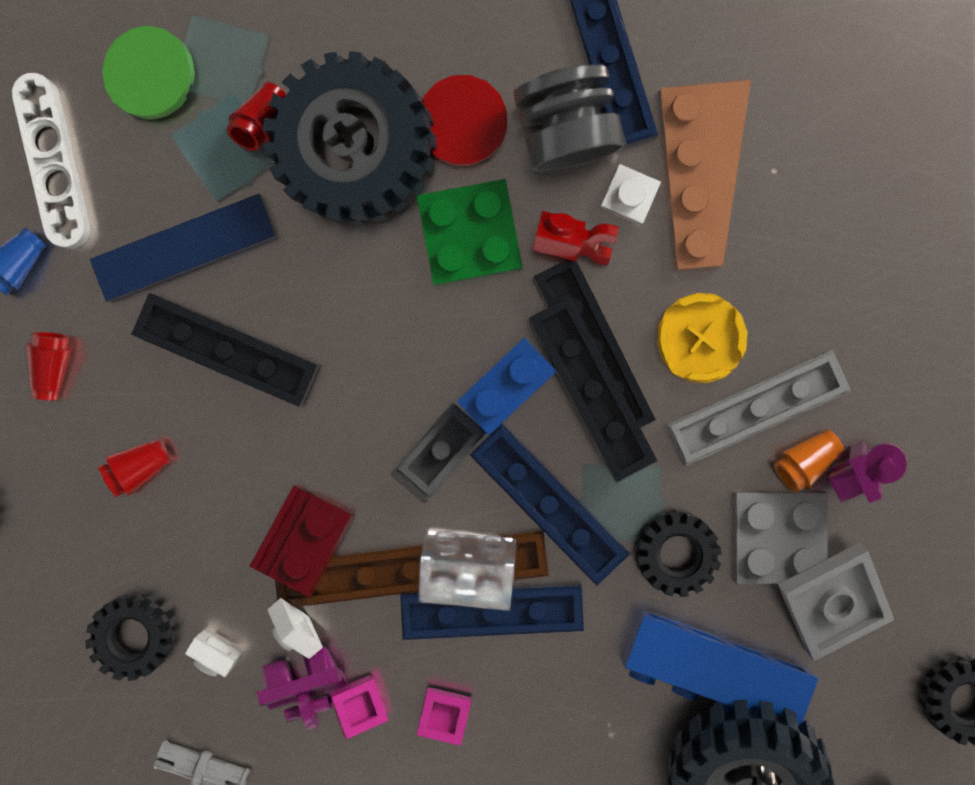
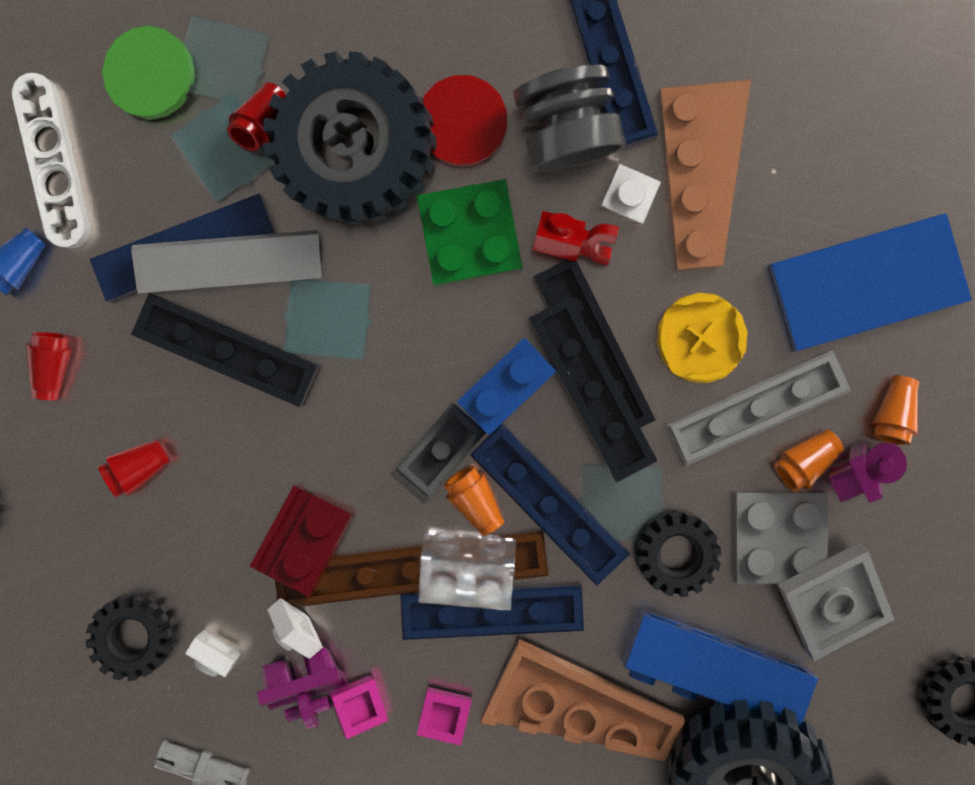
(226, 261): none -> light grey tile
(327, 318): none -> clear light blue piece
(474, 499): none -> orange cone
(567, 701): none -> nougat wing
(870, 282): none -> blue tile
(898, 413): none -> orange cone

